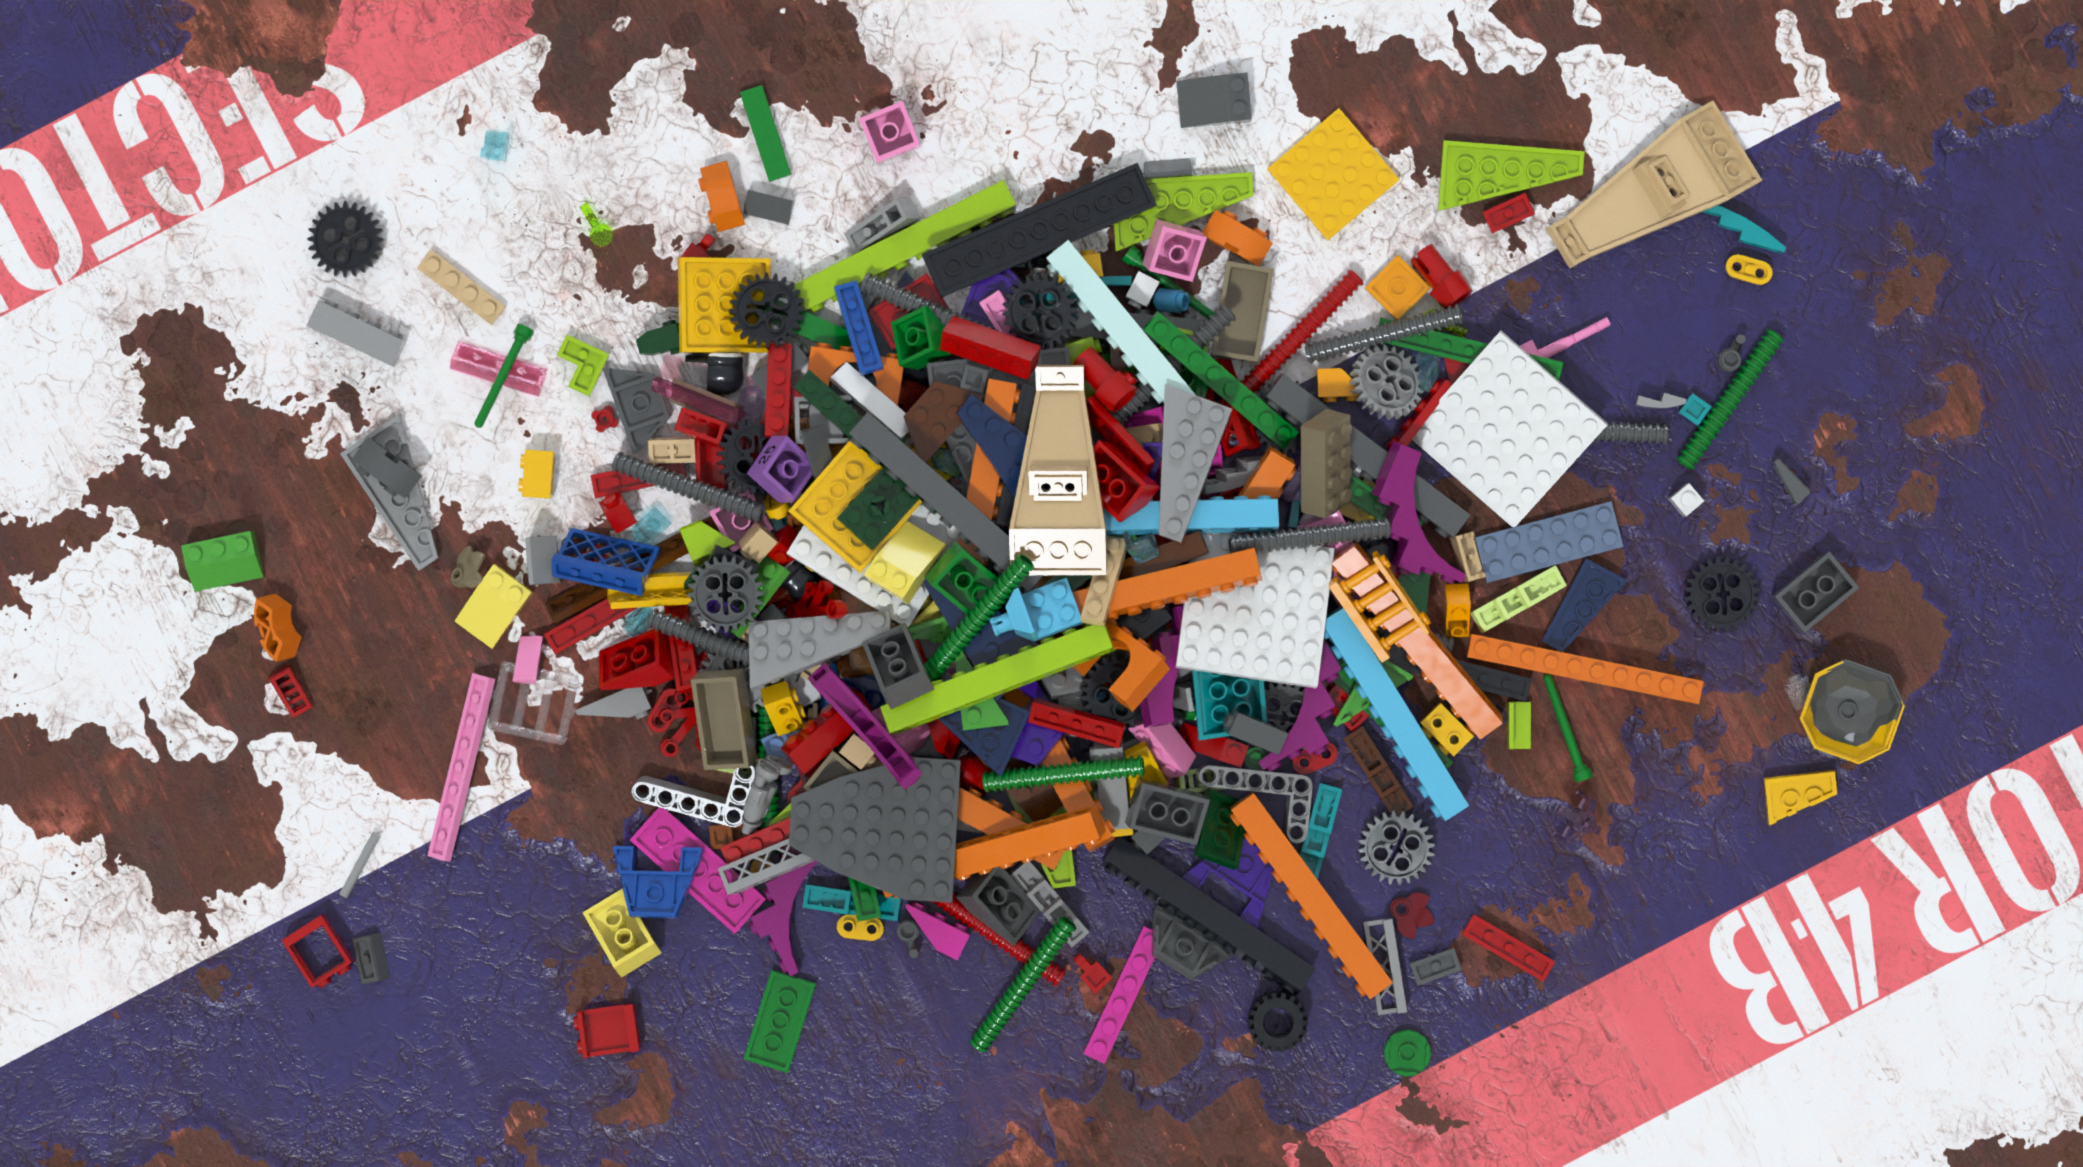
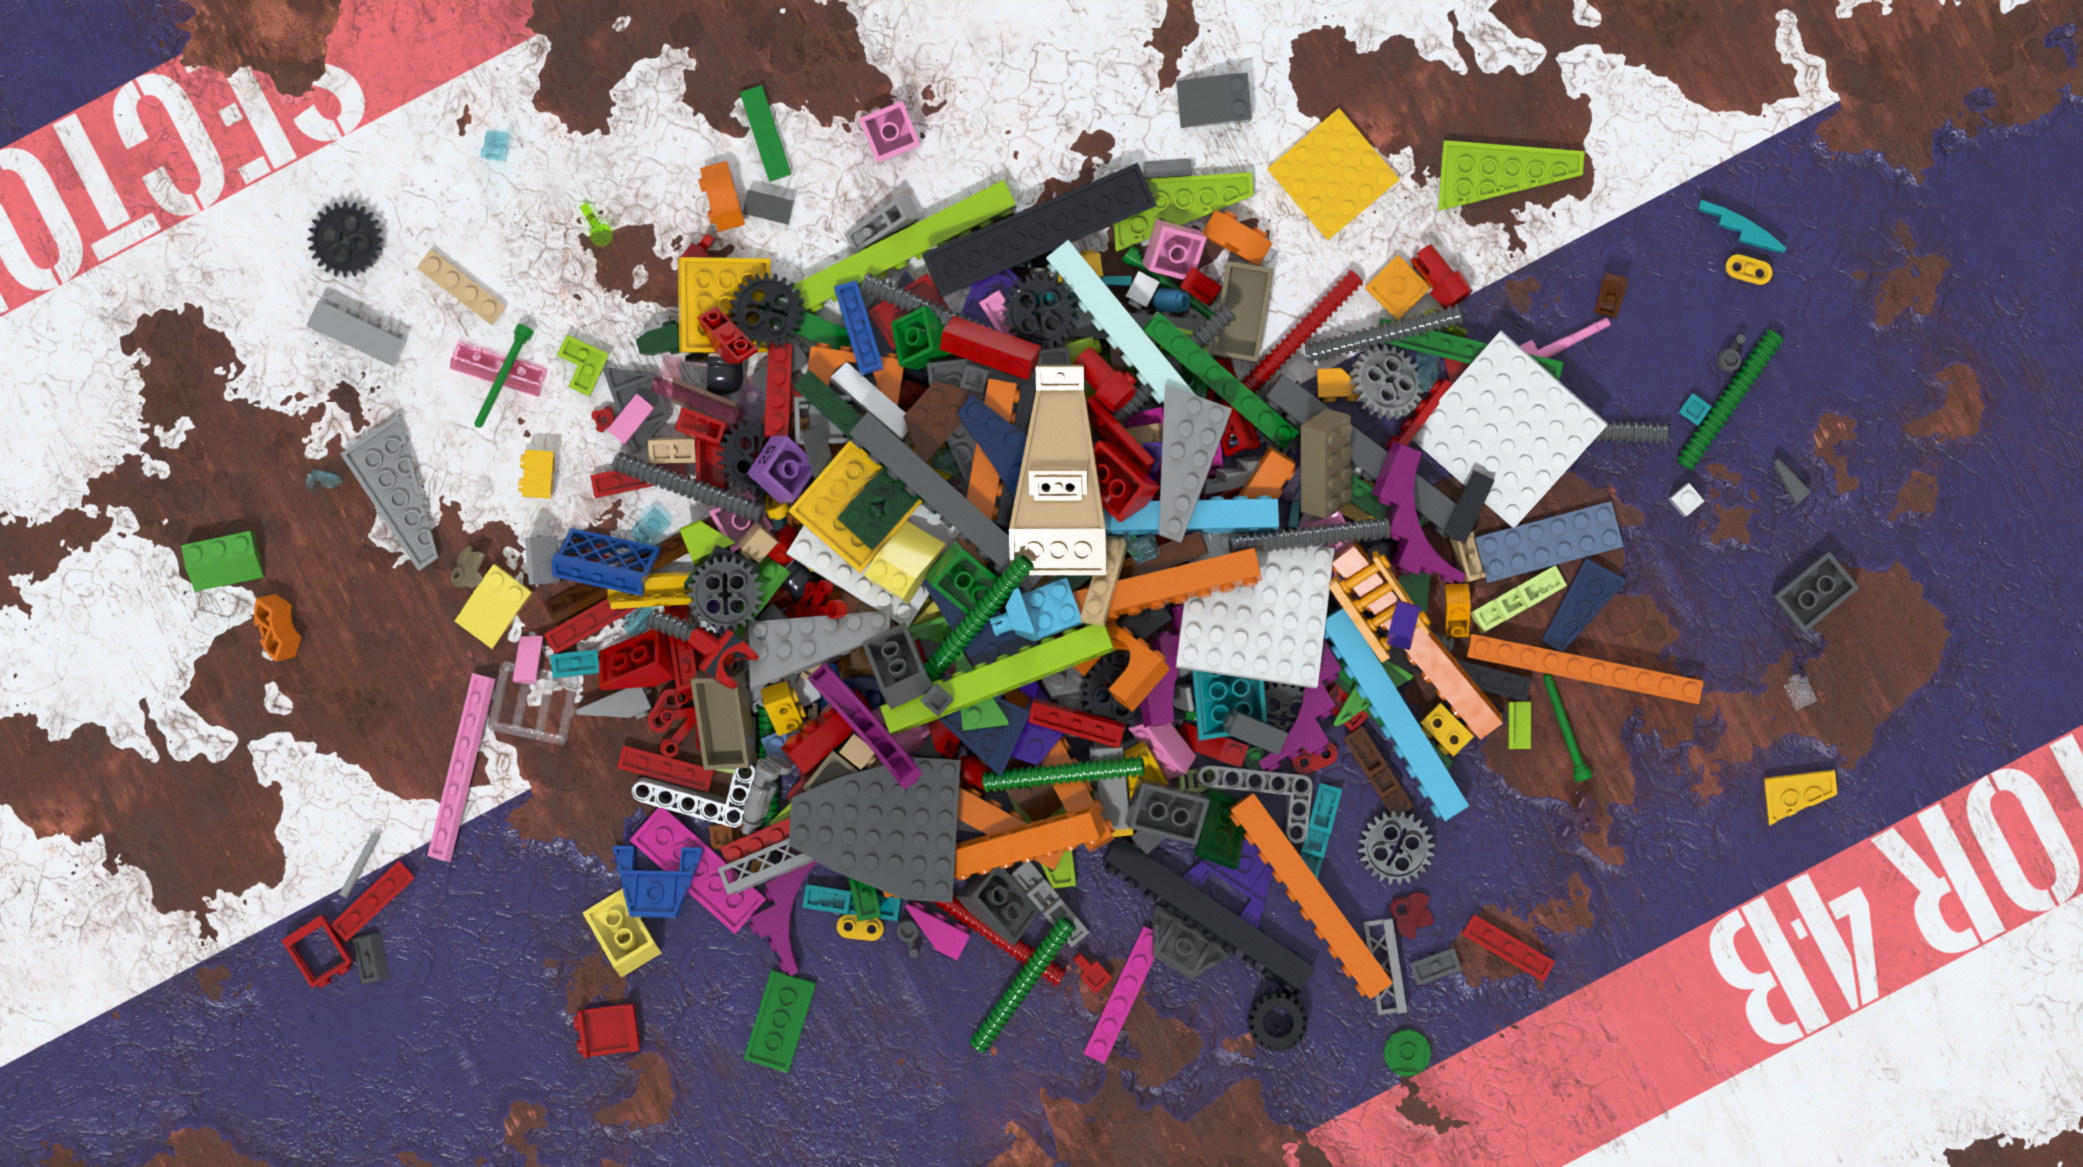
(297, 687): red slope -> none
(327, 480): none -> clear light blue bracket
(372, 901): none -> red plate
(386, 467): dark grey brick -> none
(574, 664): none -> teal plate
(617, 512): red brick -> none
(631, 419): none -> bright pink slope
(665, 768): none -> red plate
(720, 654): none -> red connector
(726, 337): none -> red slope
(937, 699): none -> dark grey plate
(1201, 286): none -> red tile
(1403, 625): none -> dark purple slope
(1468, 507): none -> black tile
(1508, 213): red plate -> none
(1610, 295): none -> reddish brown slope
(1666, 401): light grey slope -> none
(1696, 163): tan wing -> none
(1700, 597): black gear -> none
(1852, 711): dark grey rock -> none

